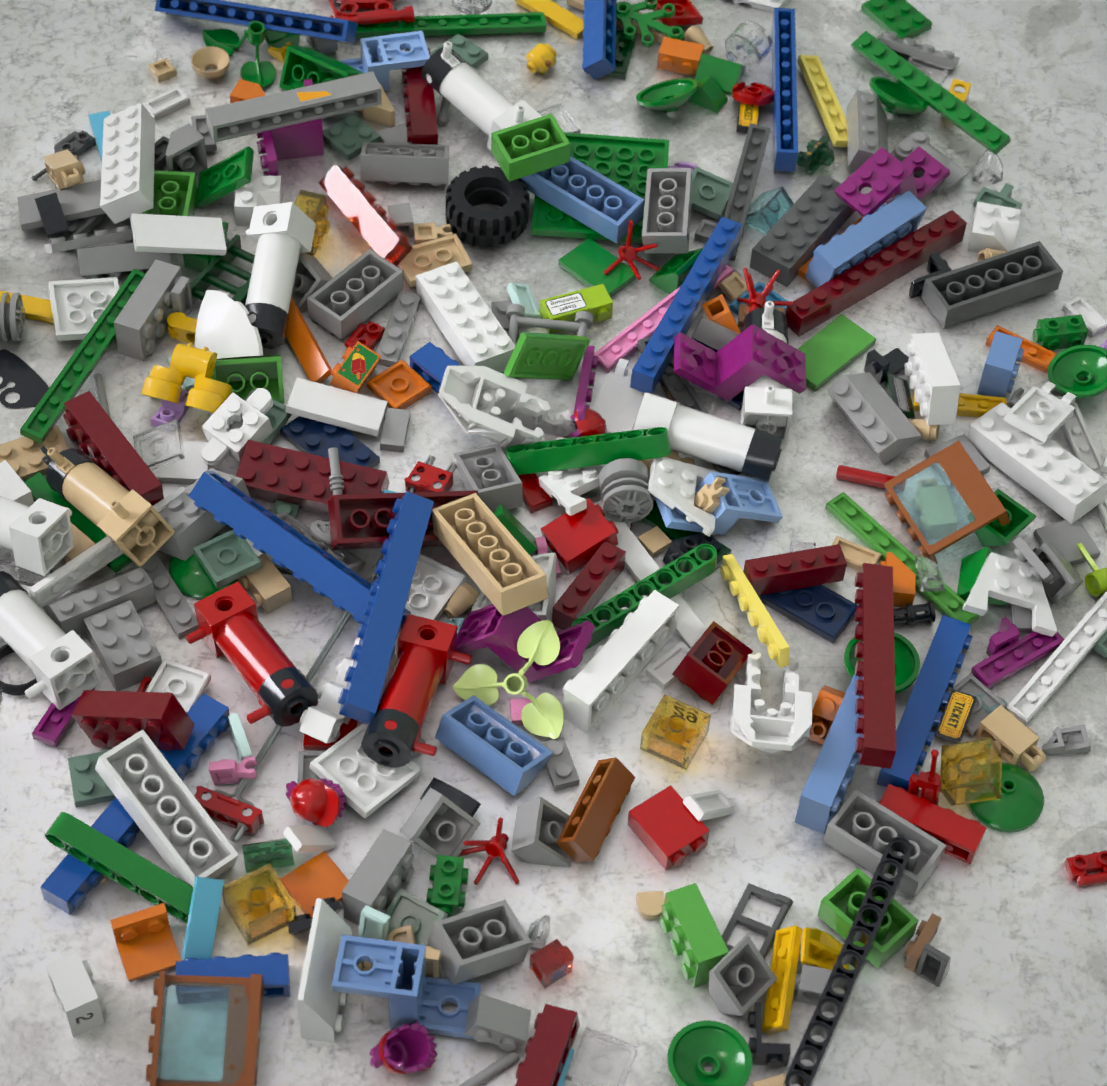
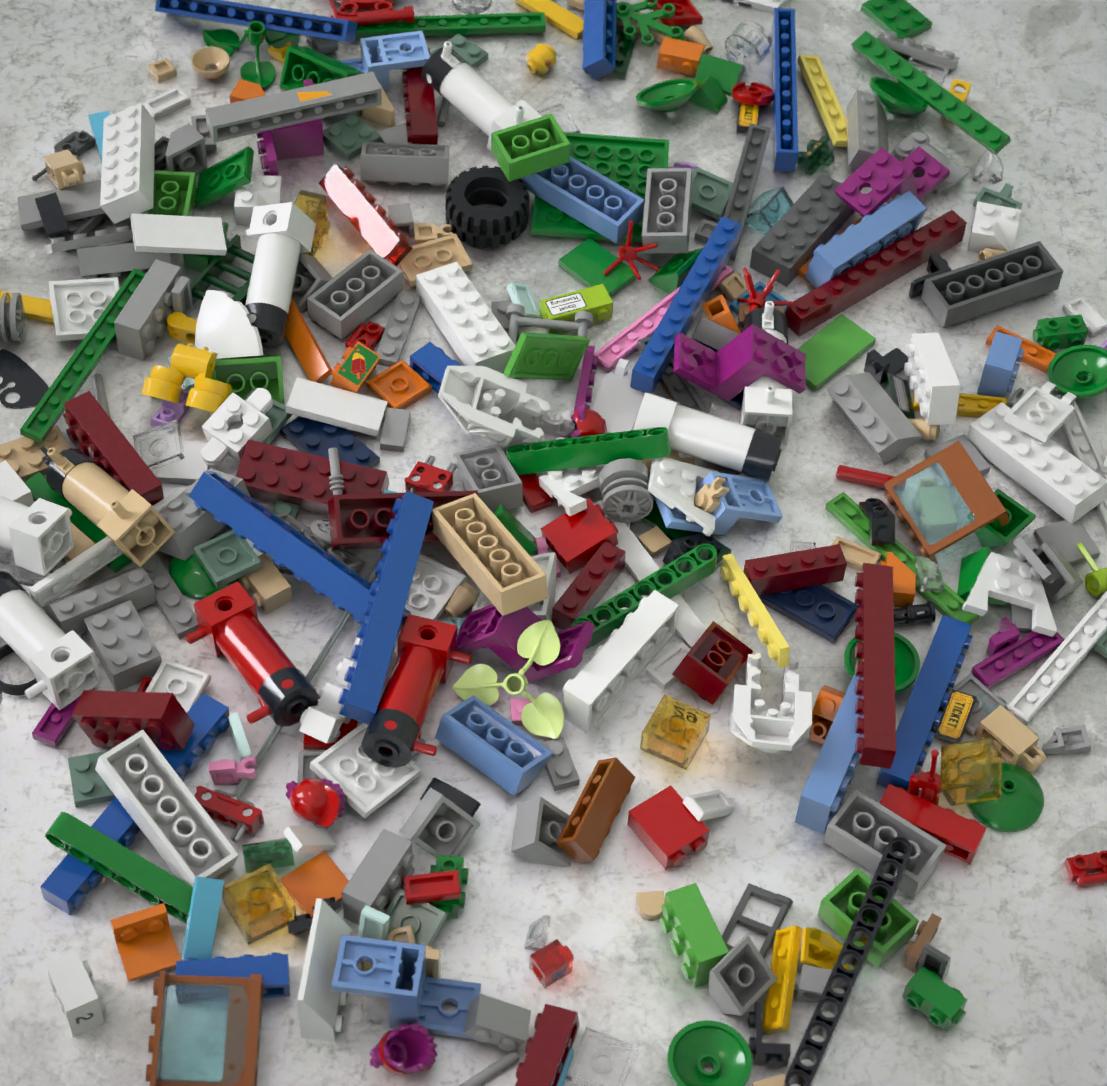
(432, 887): none -> red tile
(479, 941): light grey brick -> none
(494, 848): red plant -> none
(880, 521): none -> black bracket
(935, 999): none -> green brick

